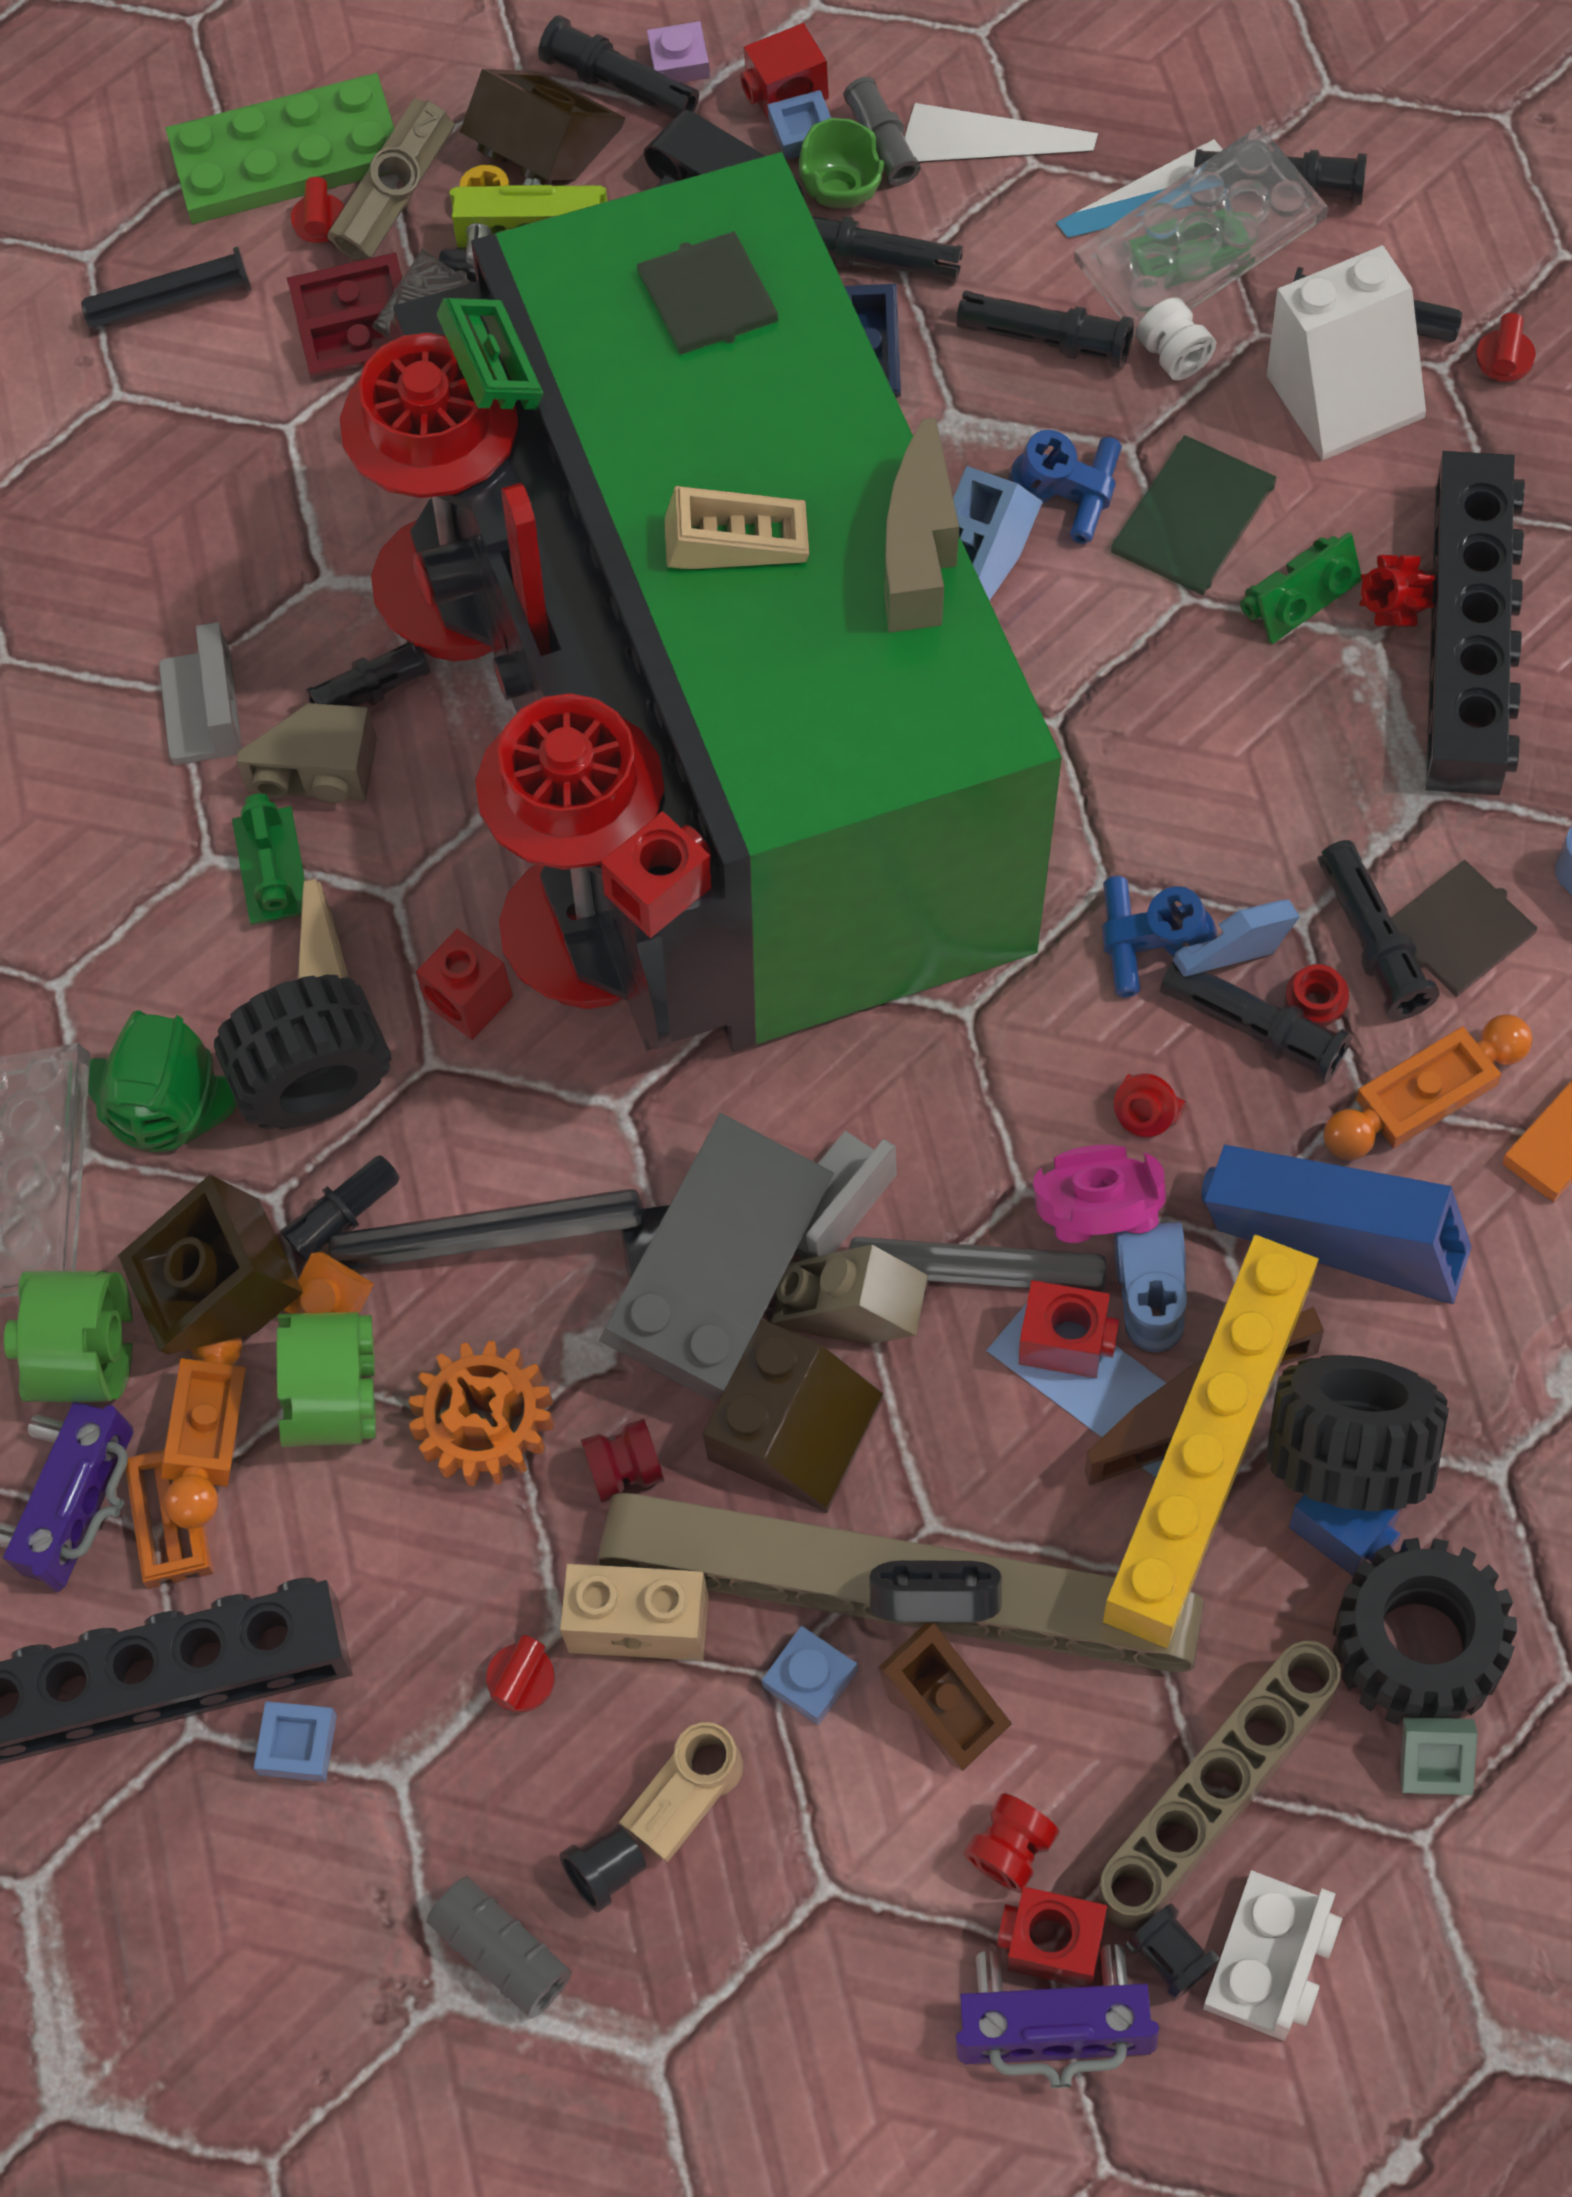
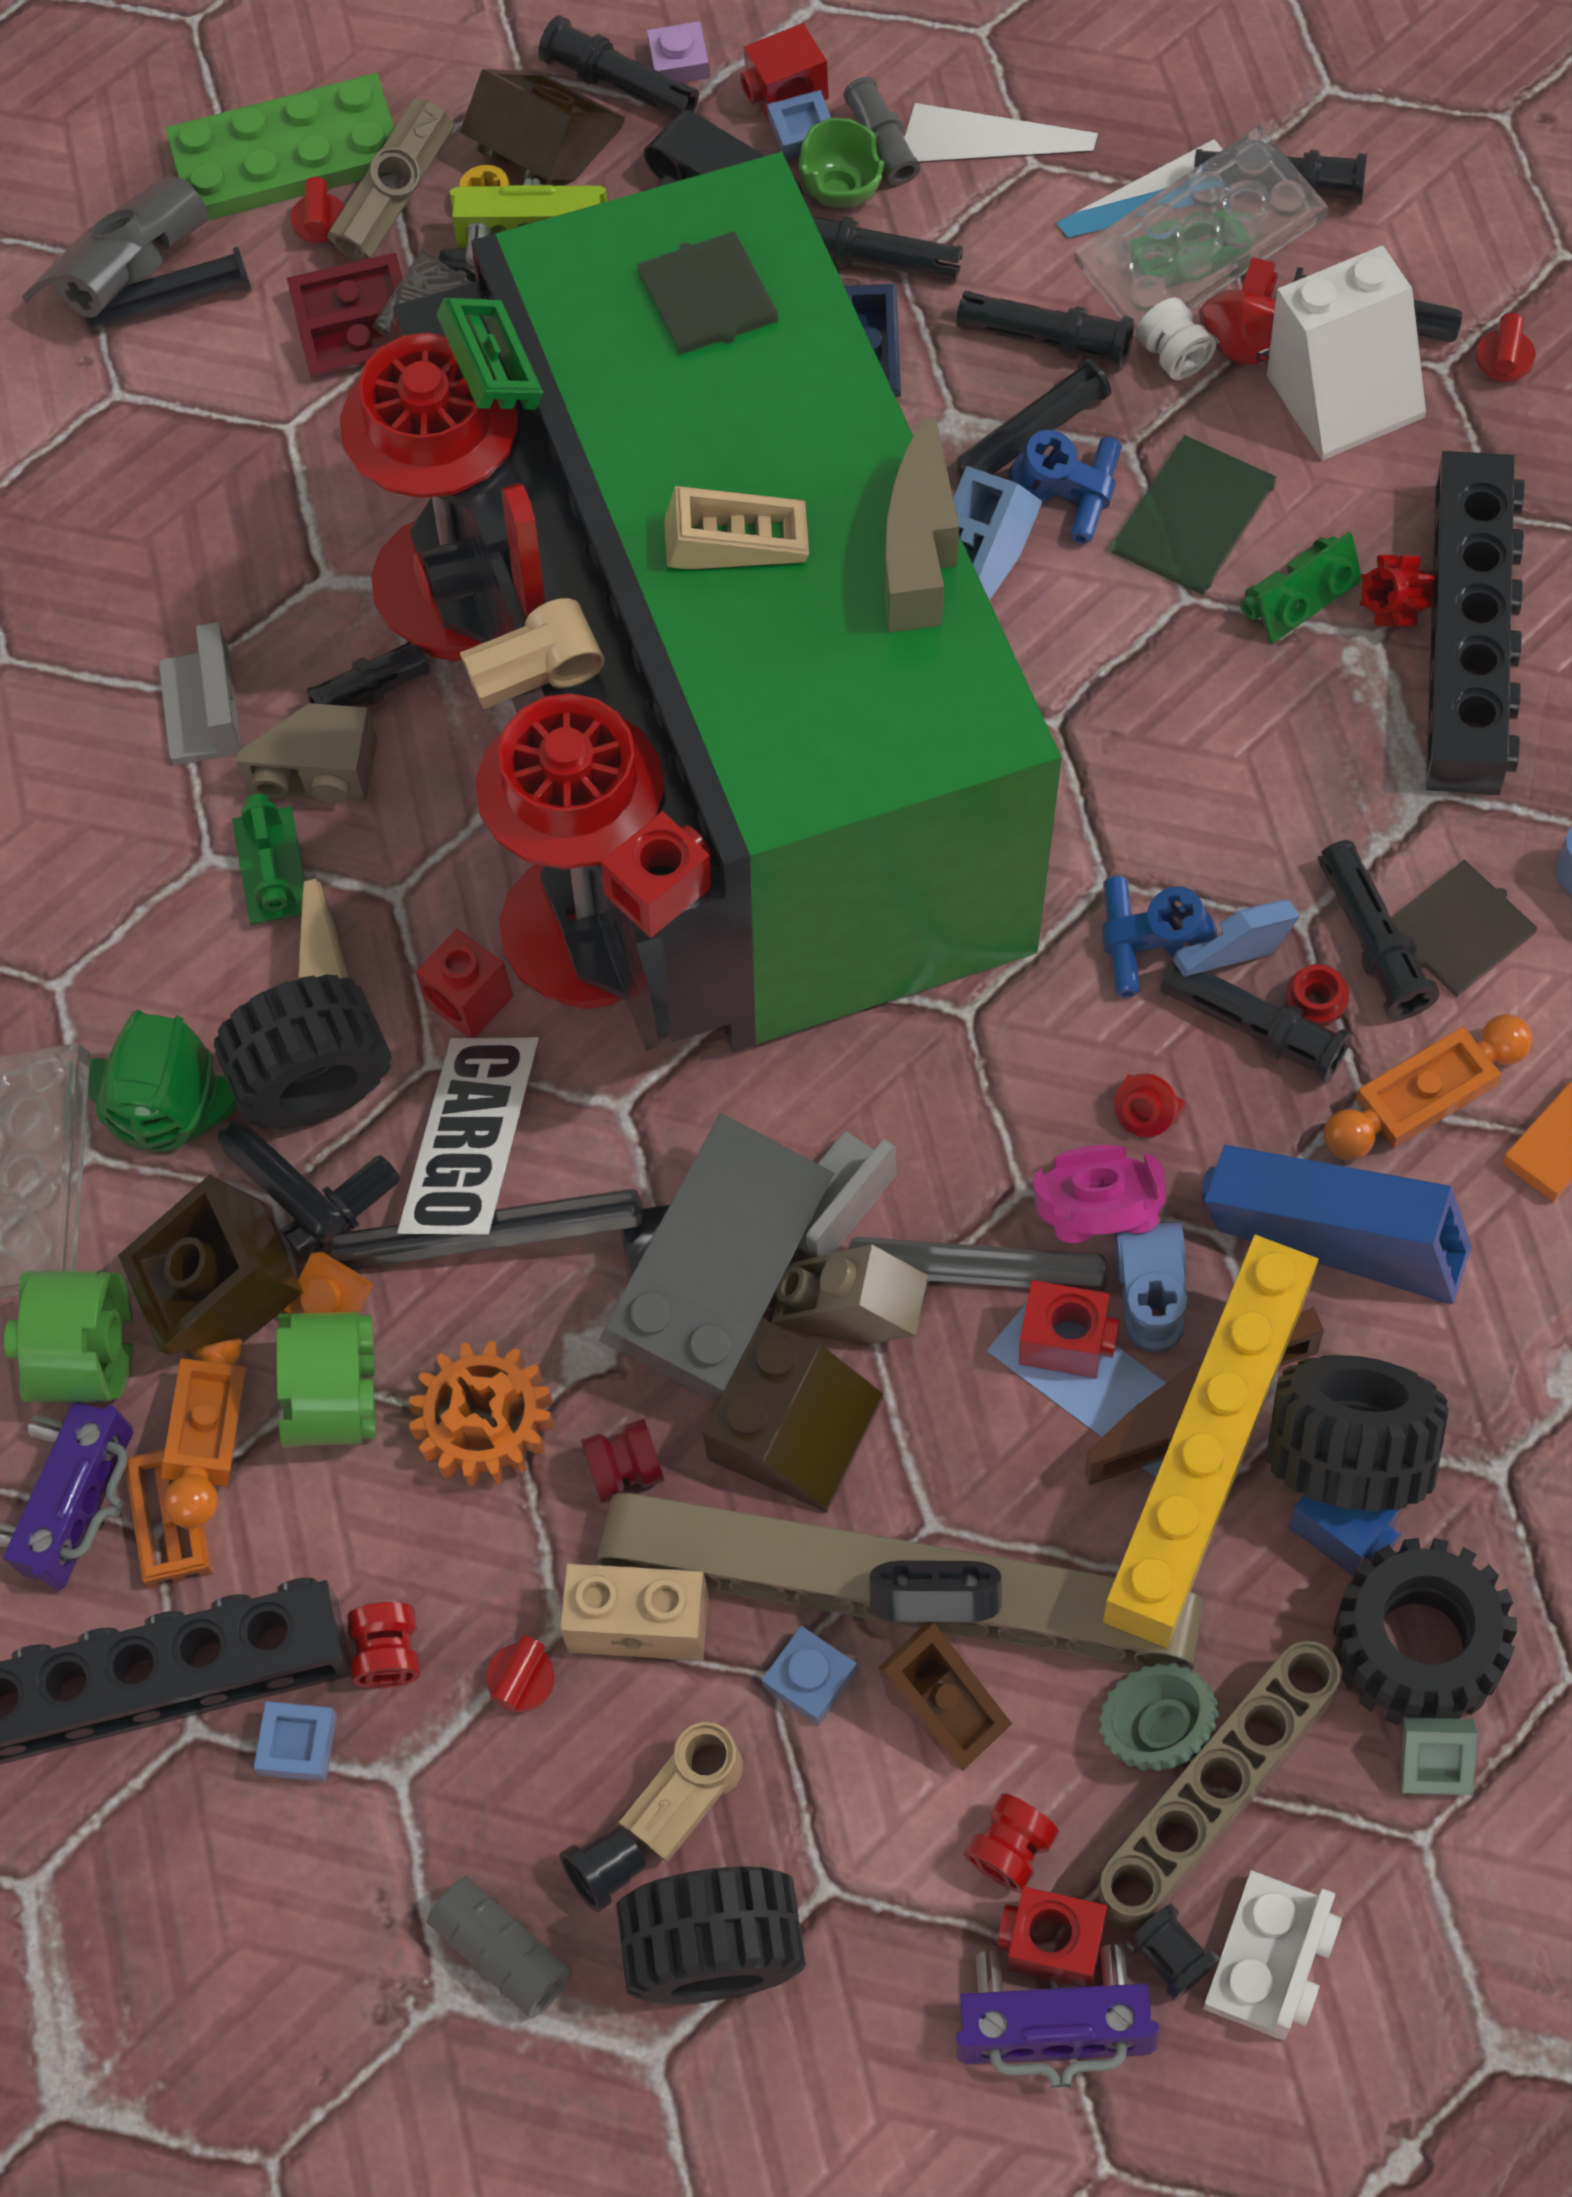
(122, 247): none -> dark grey panel
(281, 1181): none -> black axle
(383, 1645): none -> red wheel
(468, 1136): none -> sticker
(550, 648): none -> tan piece
(710, 1935): none -> black tyre
(1042, 414): none -> black axle
(1159, 1717): none -> sand green hat
(1244, 317): none -> red piece

